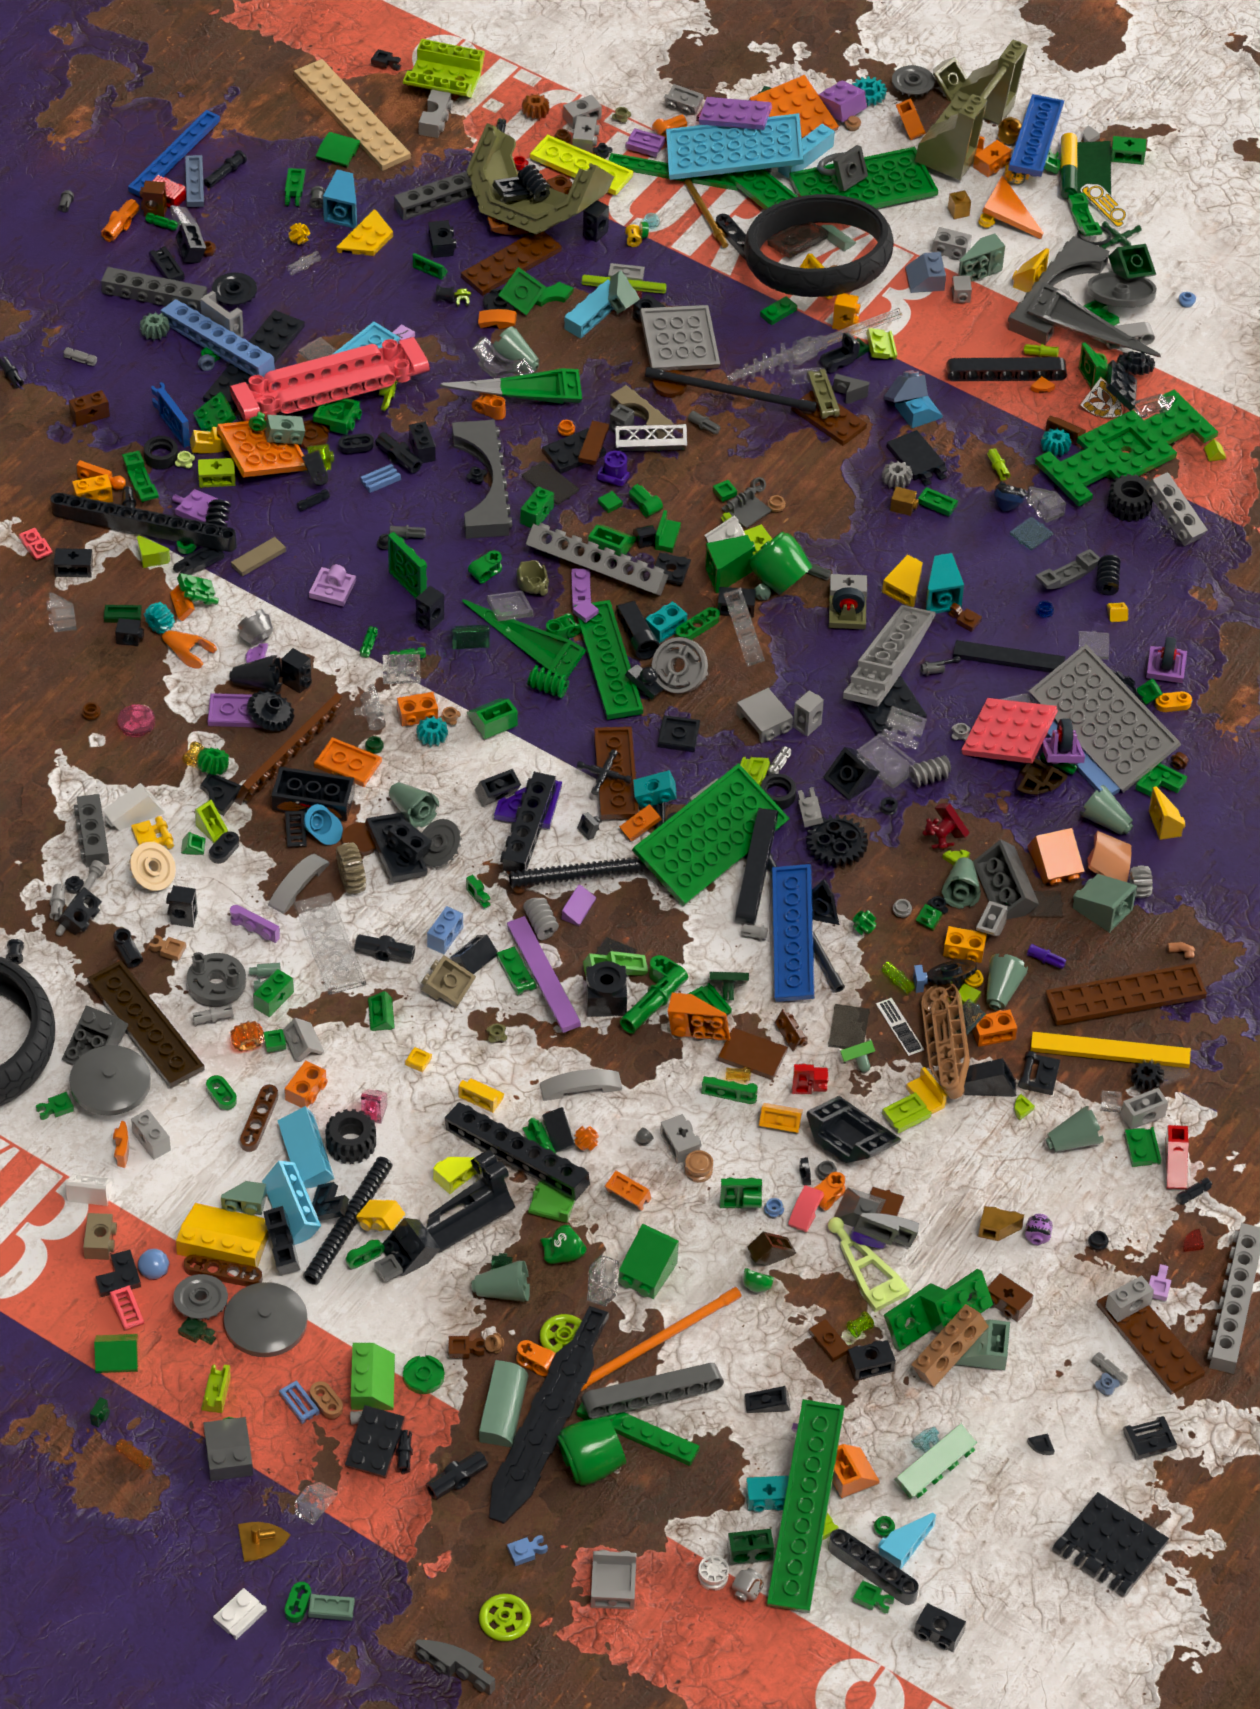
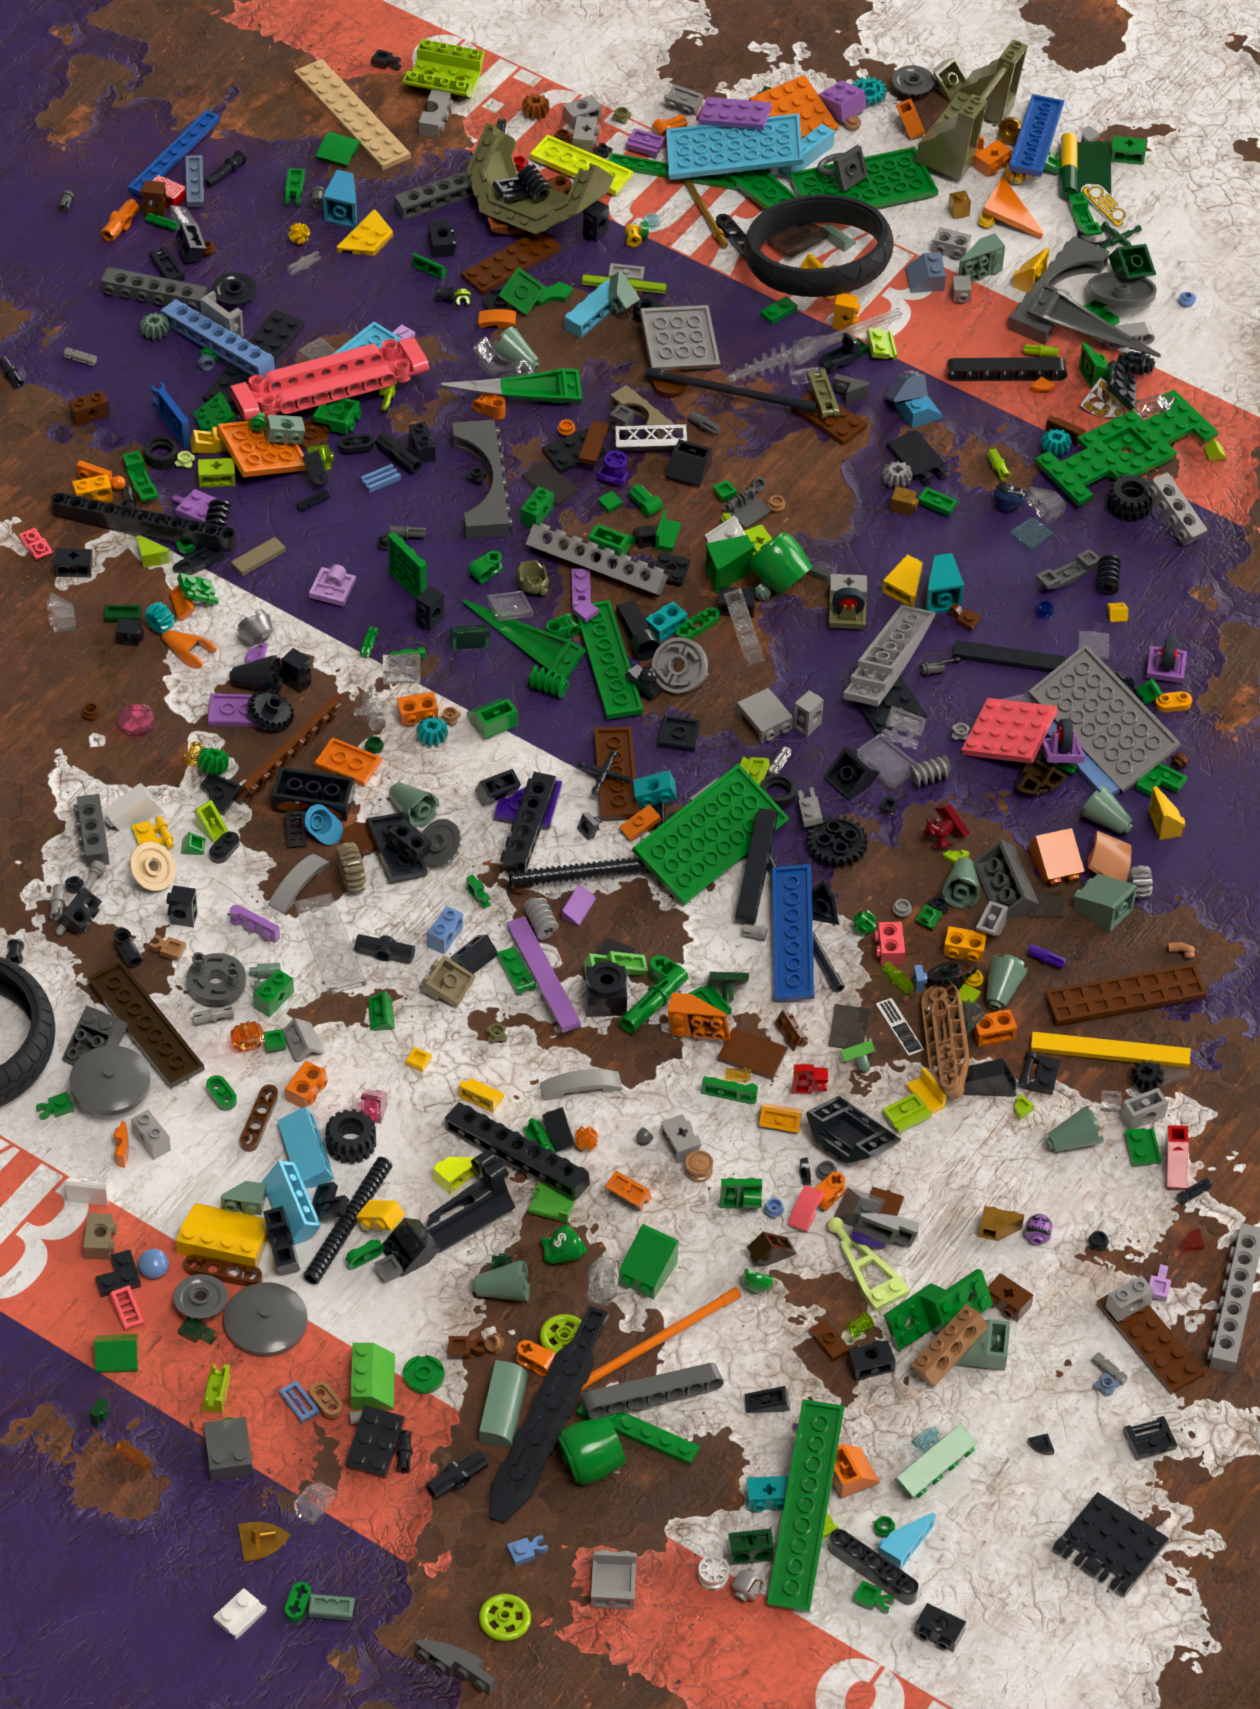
(689, 463): none -> black slope
(890, 943): none -> coral brick

